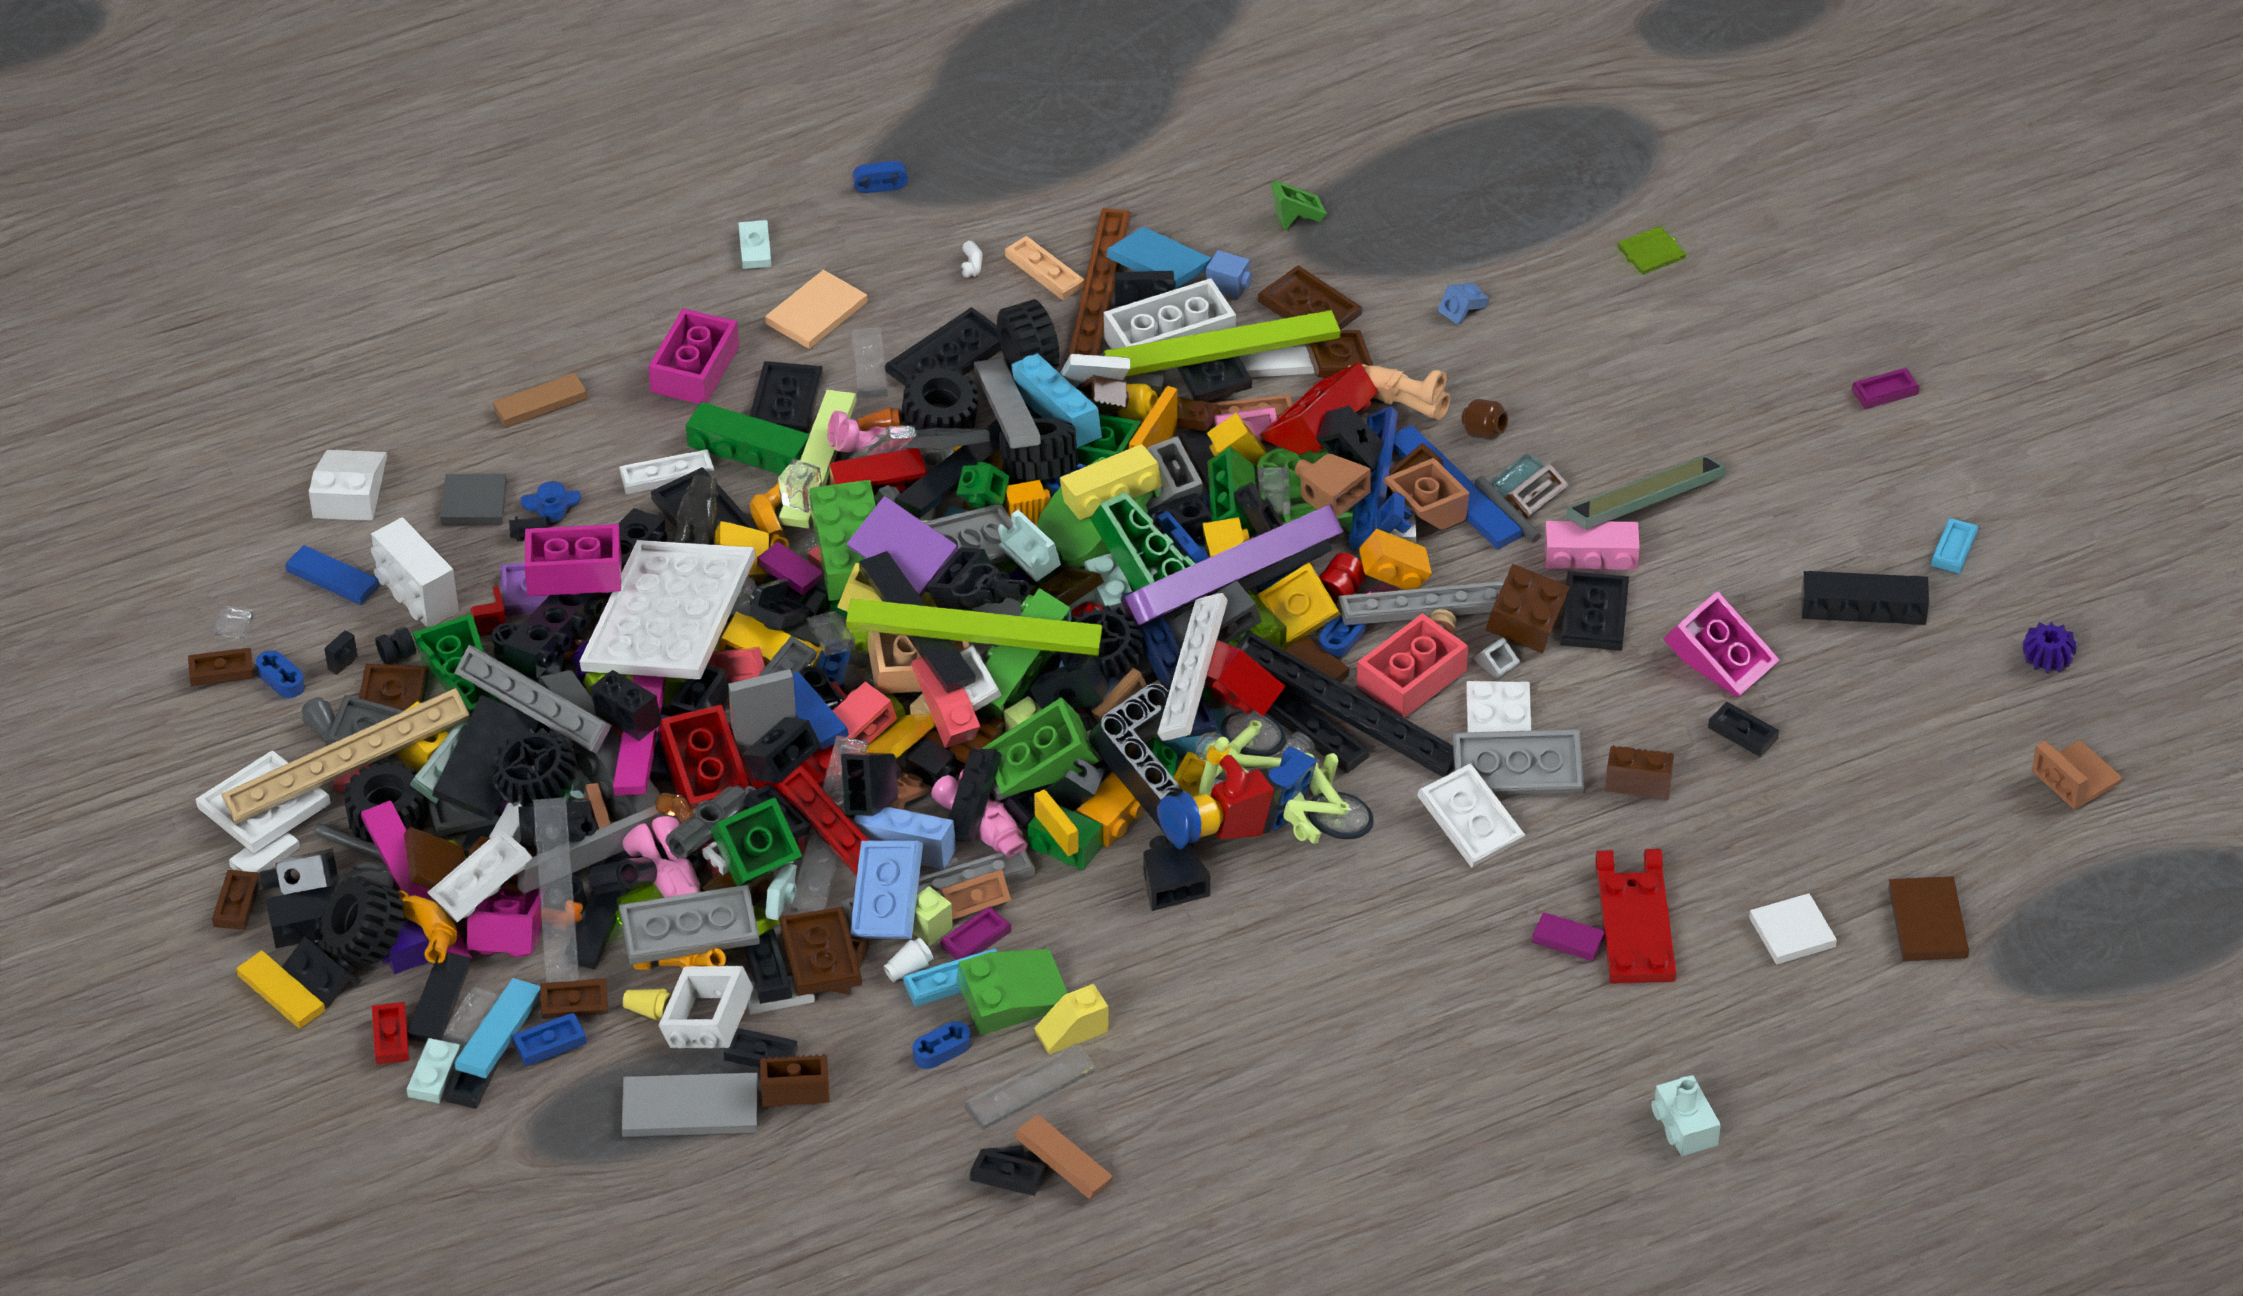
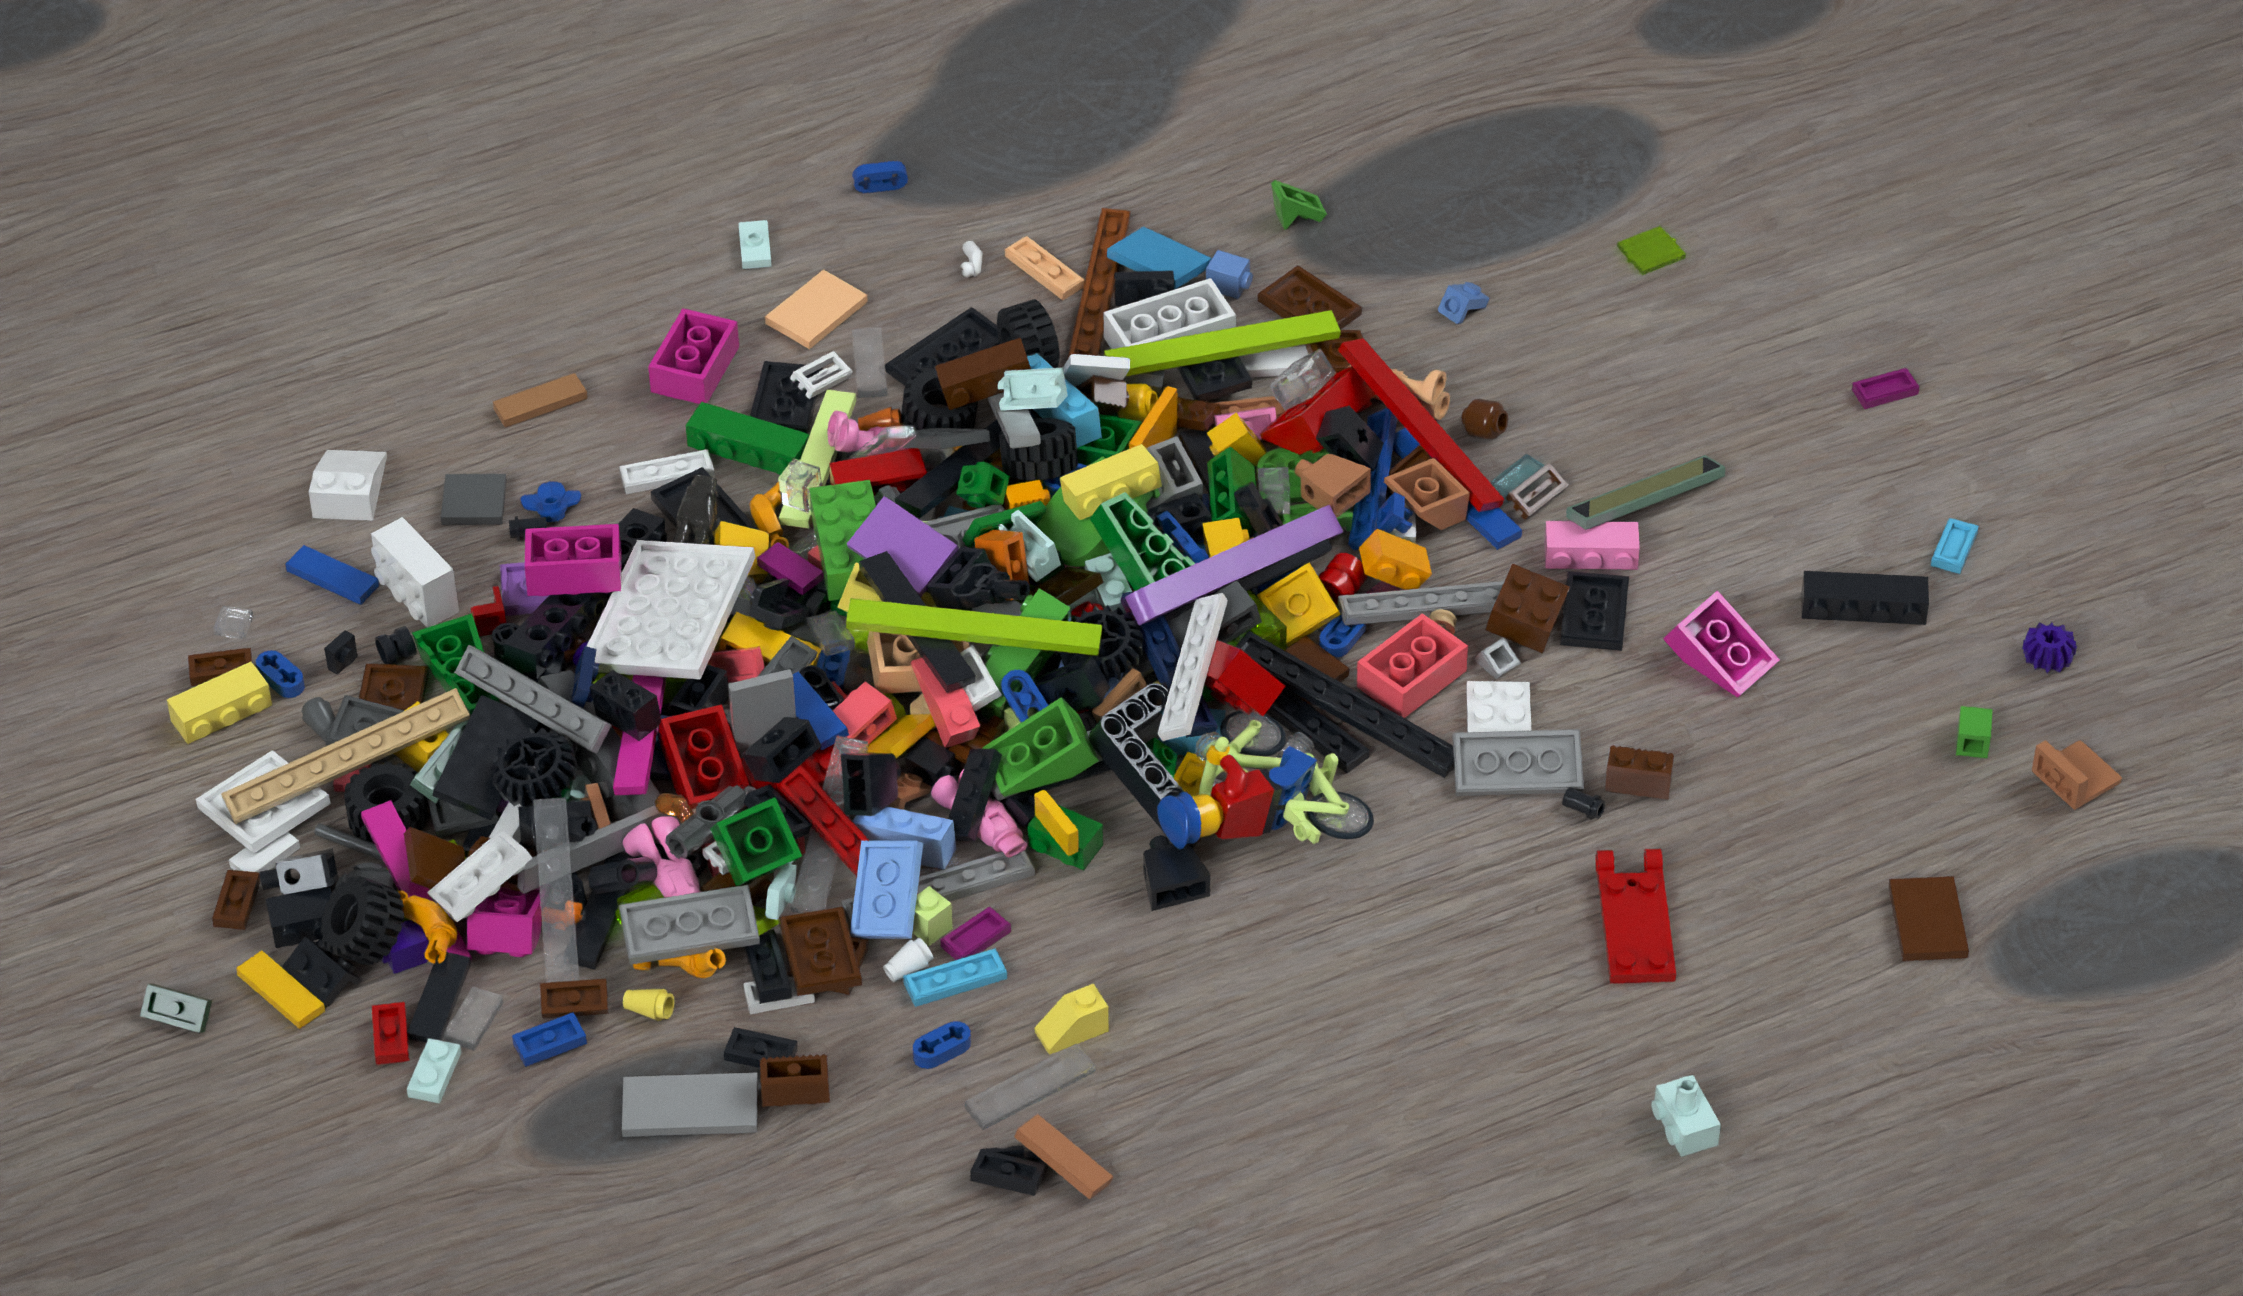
(176, 1008): none -> plate
(219, 702): none -> light yellow brick
(468, 1088): black tile -> none
(498, 1027): medium azure tile -> none
(585, 673): none -> dark blue plate
(695, 982): white window -> none
(813, 390): none -> white tile
(976, 893): nougat plate -> none
(979, 373): none -> reddish brown brick
(985, 524): none -> green tile
(1005, 552): none -> orange slope
(1009, 987): bright green slope -> none
(1028, 696): none -> blue plate
(1032, 389): none -> light aqua hinge
(1074, 790): black hinge -> none
(1113, 808): light orange brick -> none
(1302, 379): none -> clear brick
(1420, 423): none -> red tile
(1471, 815): white tile -> none
(1494, 495): dark grey bar -> none
(1568, 936): magenta tile -> none
(1584, 803): none -> black pin
(1743, 729): black plate -> none
(1792, 928): white tile -> none
(1974, 732): none -> bright green brick

